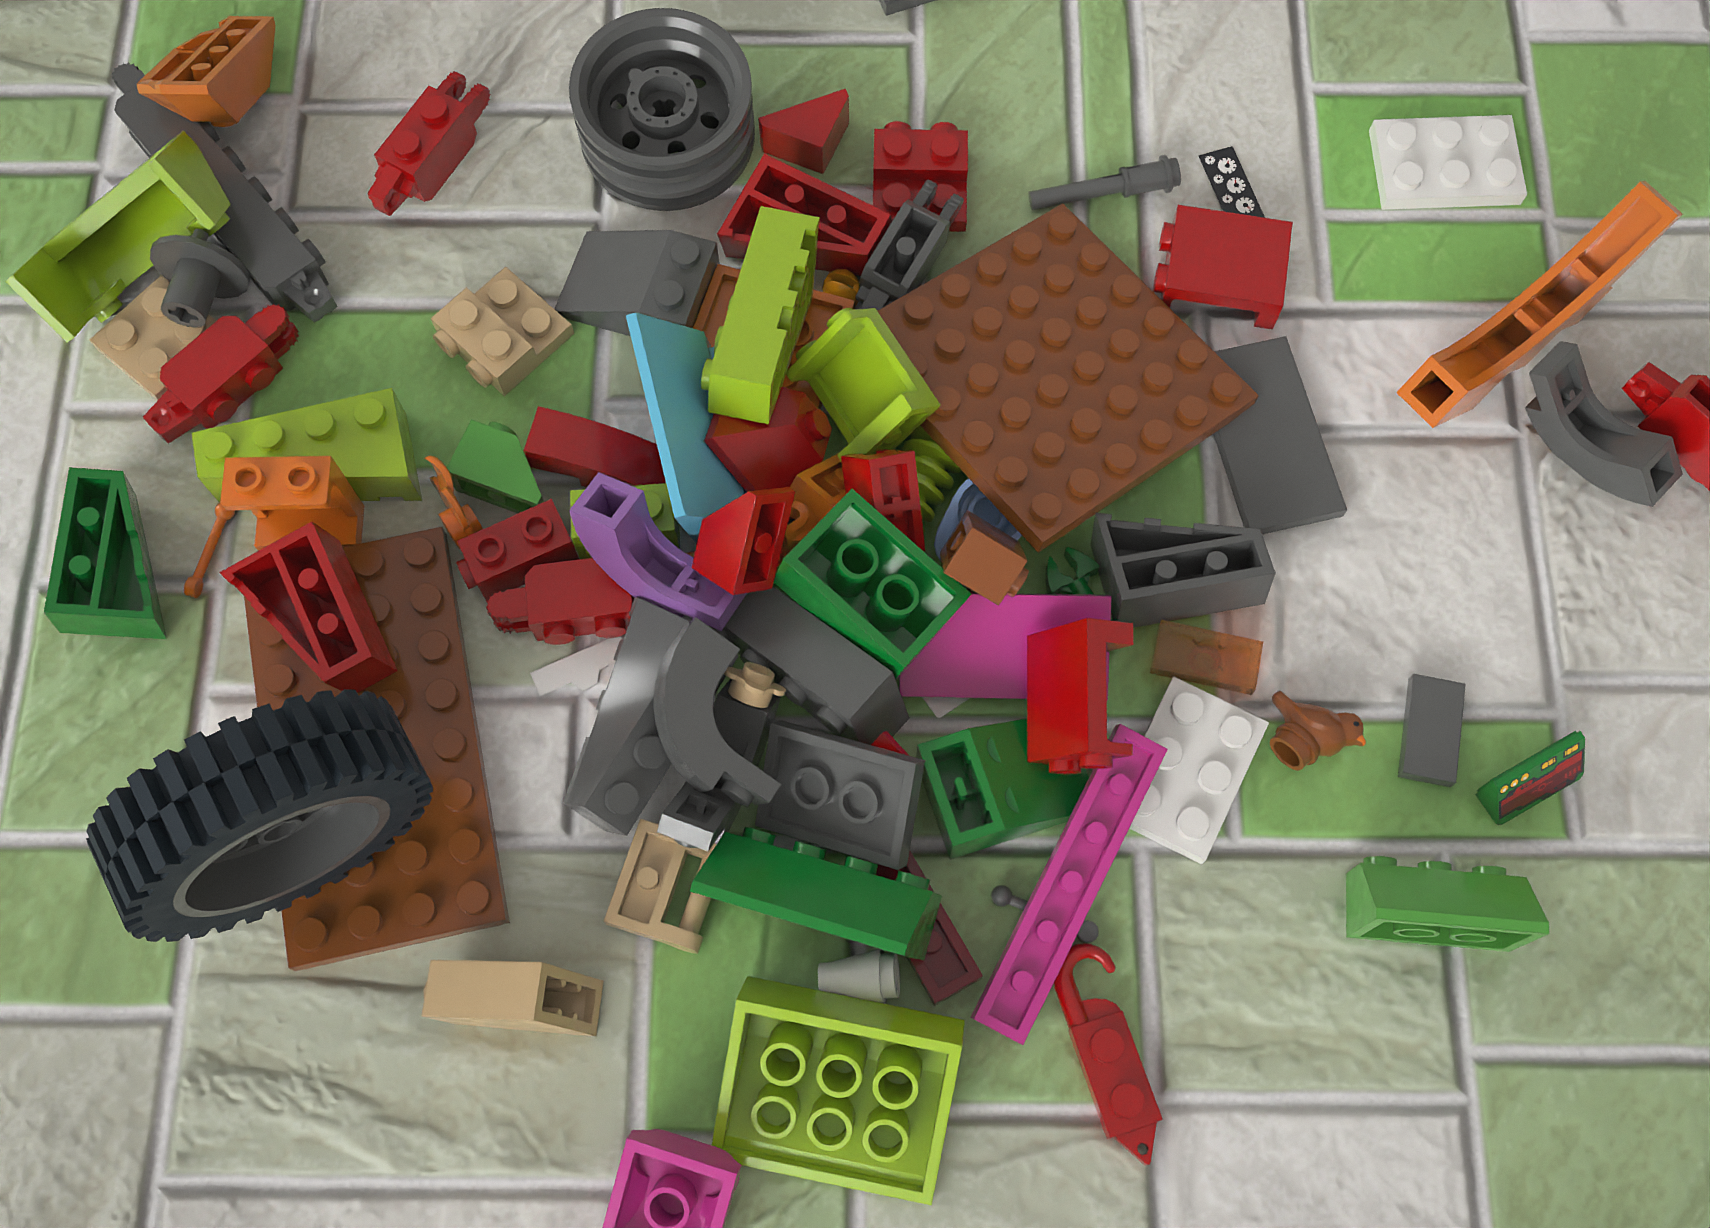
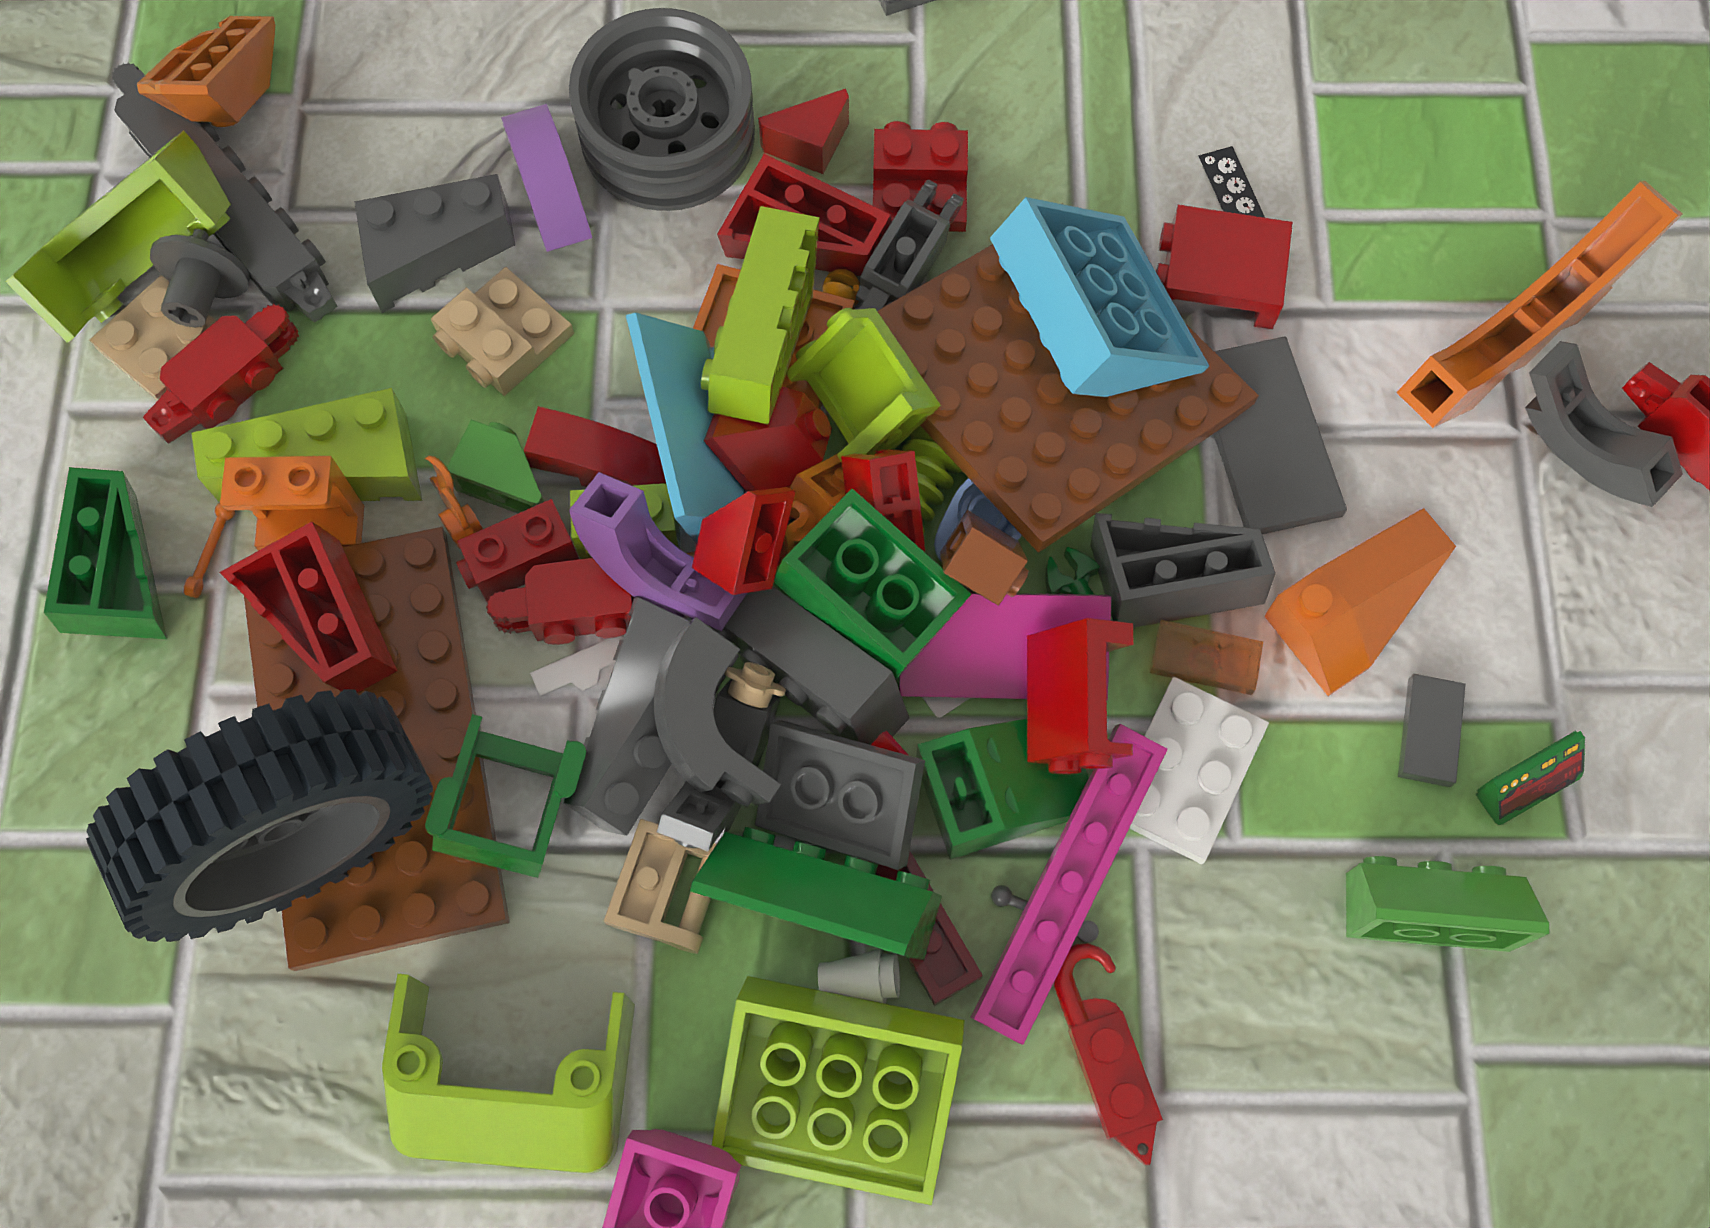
(427, 143): red hinge -> none
(429, 233): none -> dark grey wedge
(512, 996): tan slope -> none
(547, 177): none -> medium lavender arch
(557, 1131): none -> lime windscreen
(563, 767): none -> green piece
(640, 273): dark grey slope -> none
(1095, 299): none -> medium azure slope
(1129, 181): dark grey pin -> none
(1312, 732): dark orange animal -> none
(1355, 603): none -> orange wedge
(1447, 162): white plate -> none

